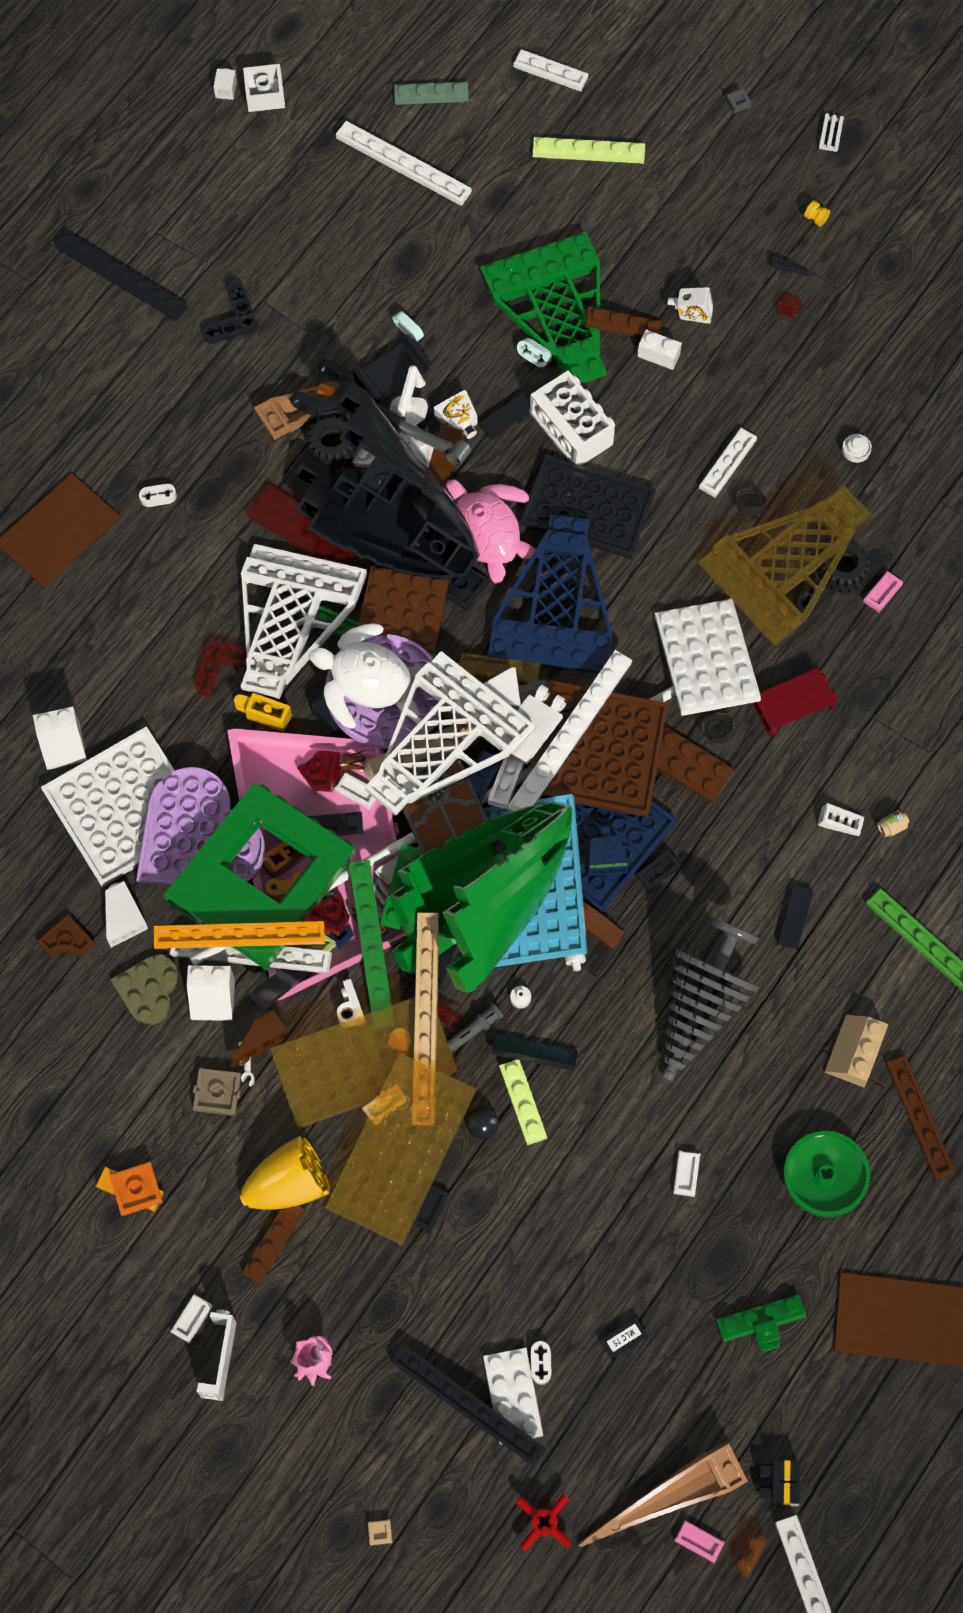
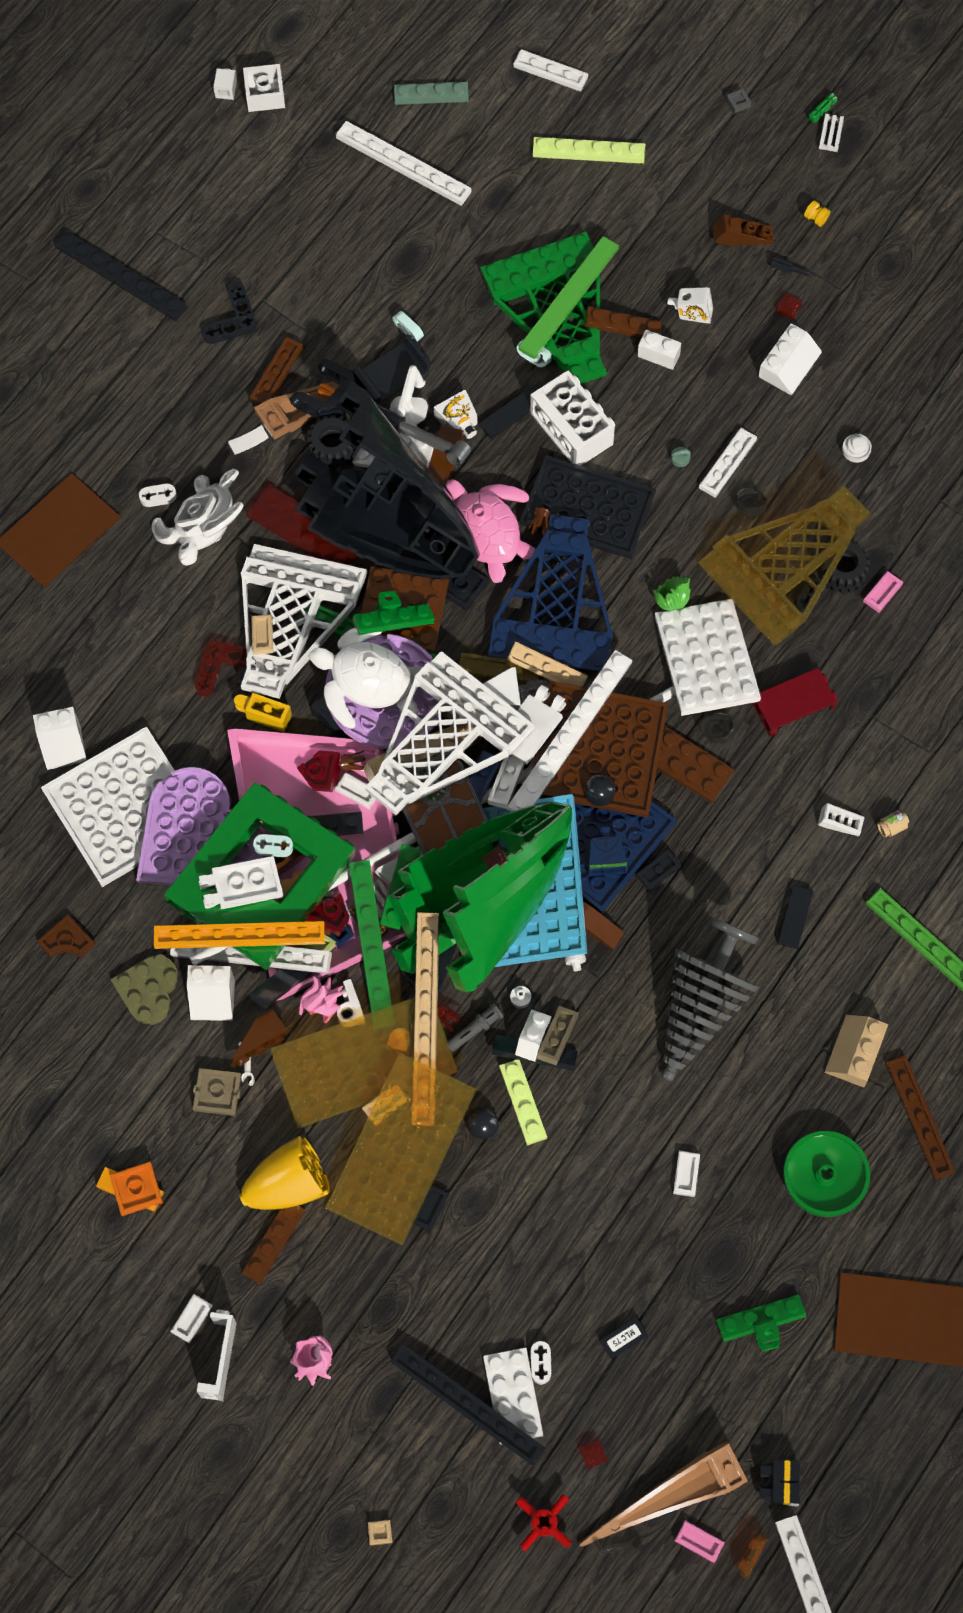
(122, 915): white slope -> none
(200, 518): none -> white animal
(242, 883): none -> white tile
(248, 440): none -> white sticker
(262, 634): none -> tan tile
(273, 845): none -> light aqua beam
(276, 371): none -> reddish brown plate
(321, 999): none -> bright pink hair
(391, 617): none -> green plate
(494, 857): none -> clear red plate
(533, 1035): none -> white brick
(541, 516): none -> reddish brown piece
(545, 666): none -> tan tile
(557, 1035): none -> dark tan plate
(568, 297): none -> bright green tile
(593, 1454): none -> clear red plate
(600, 789): none -> black hair
(673, 593): none -> bright green hair
(680, 456): none -> sand green tile
(738, 231): none -> reddish brown slope
(790, 359): none -> white slope
(822, 107): none -> green axle

